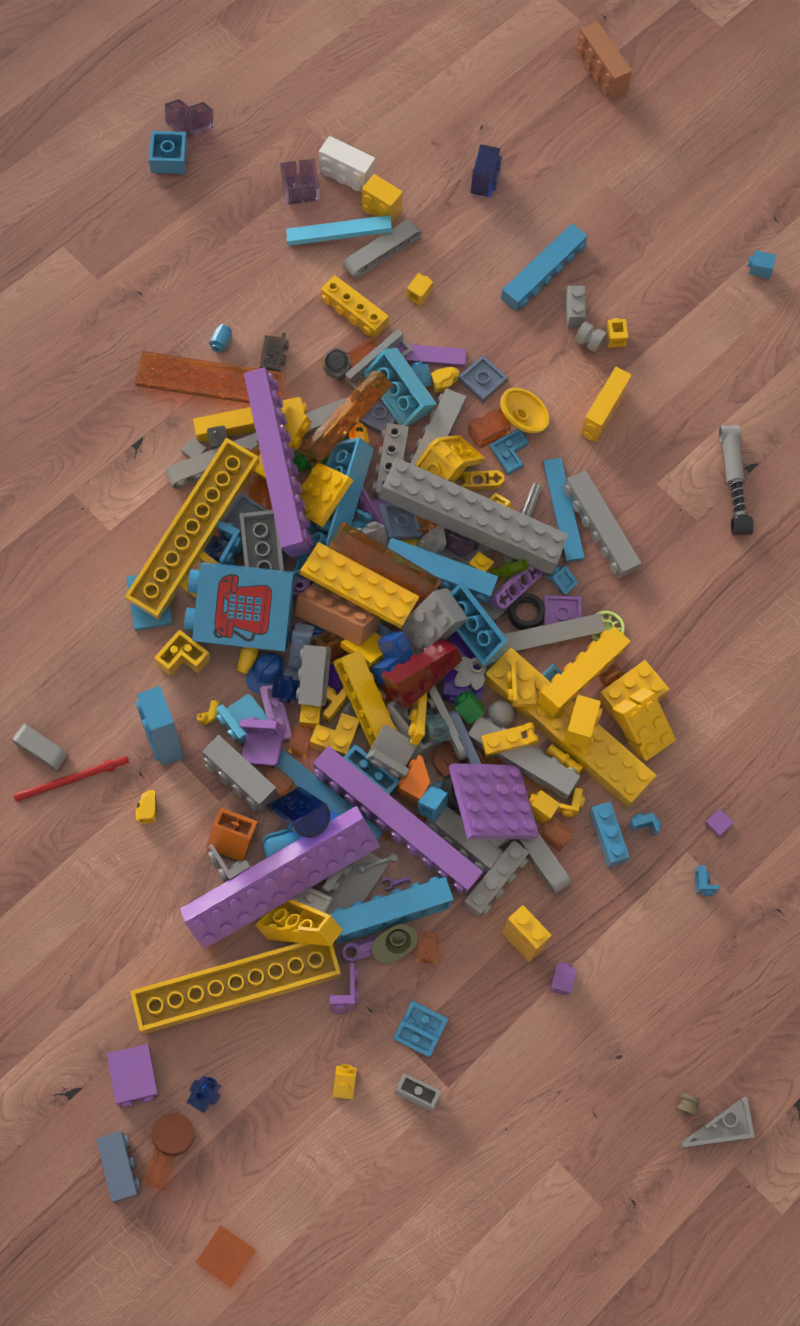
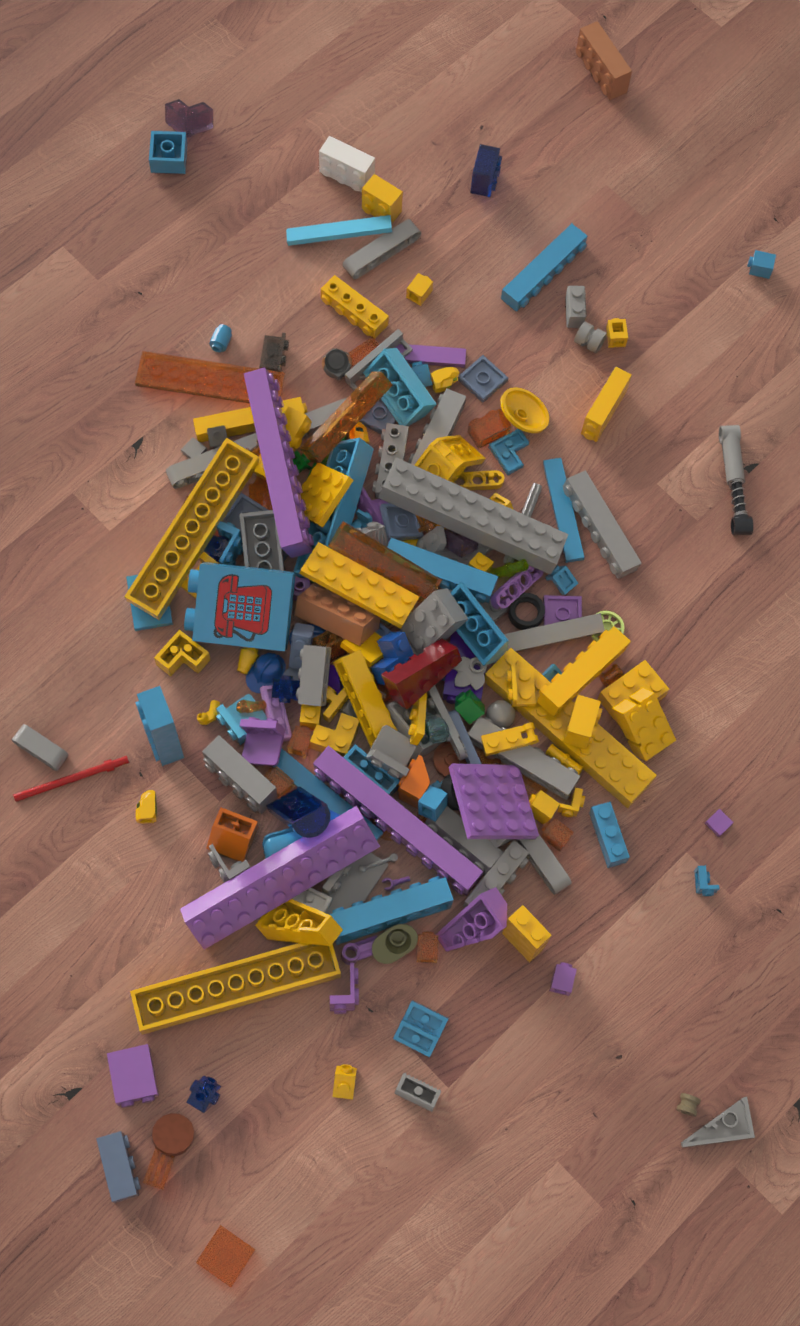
(246, 706): none -> clear orange arm
(302, 185): piece -> none
(477, 922): none -> medium lavender wedge
(640, 821): dark azure bracket -> none

